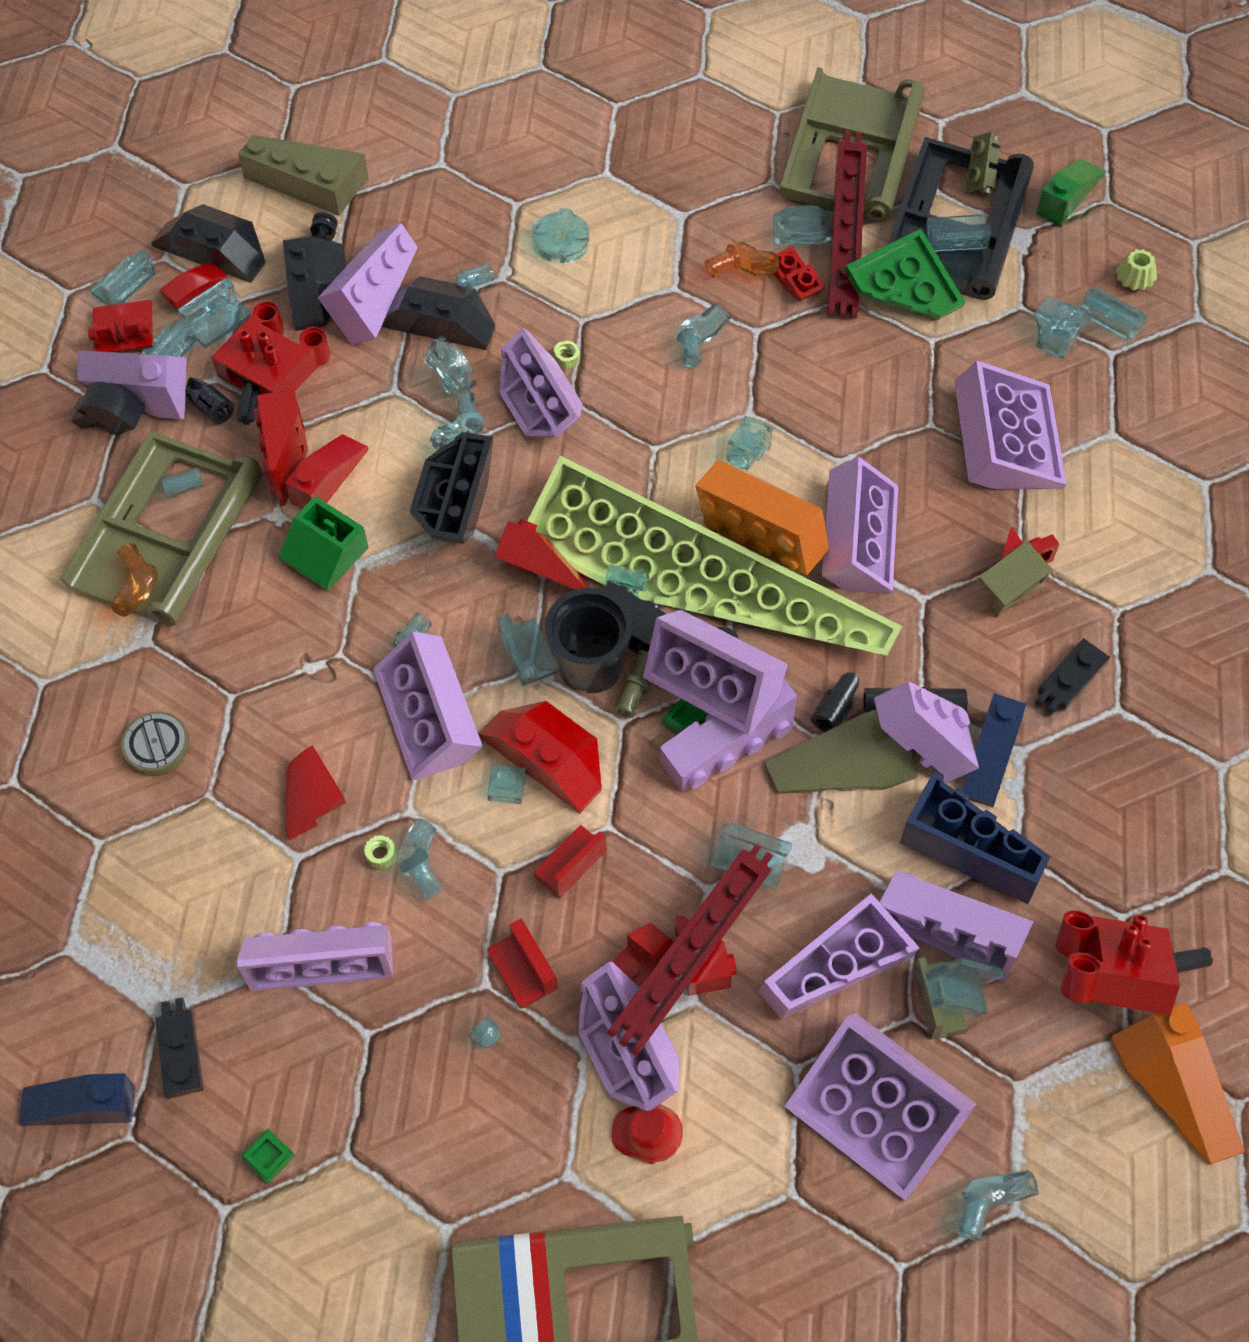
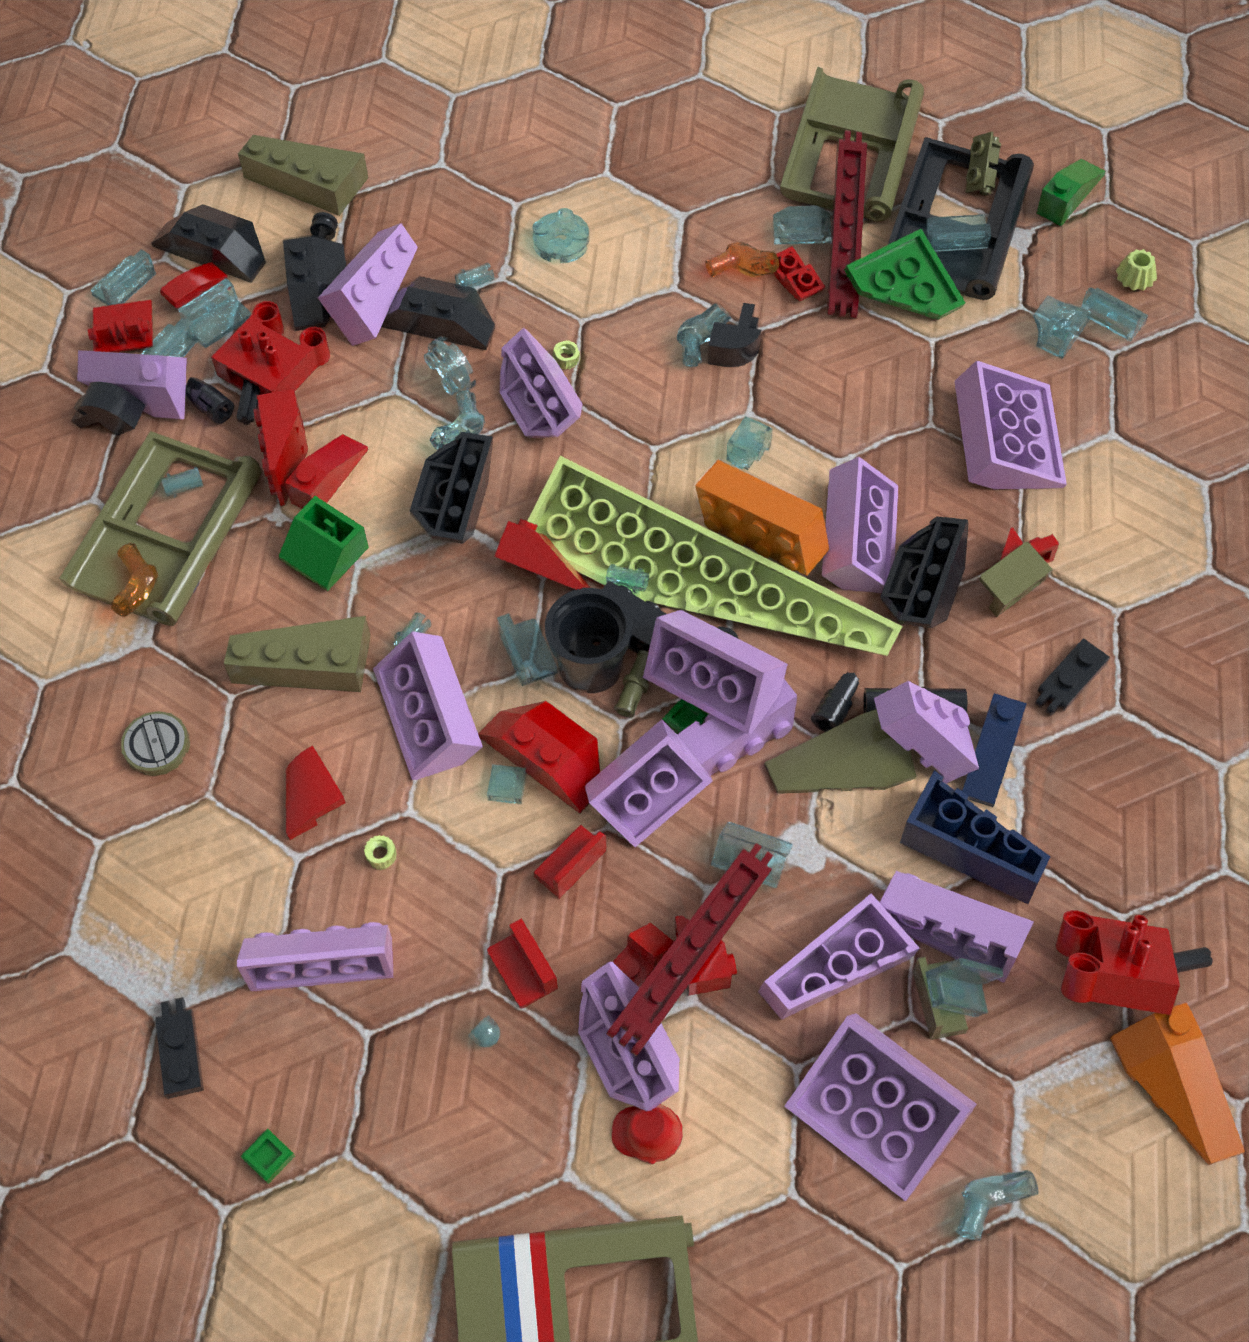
(79, 1101): dark blue slope -> none
(302, 656): none -> olive wedge
(415, 856): clear light blue arm -> none
(647, 783): none -> lavender slope
(735, 344): none -> black brick
(927, 573): none -> black wedge

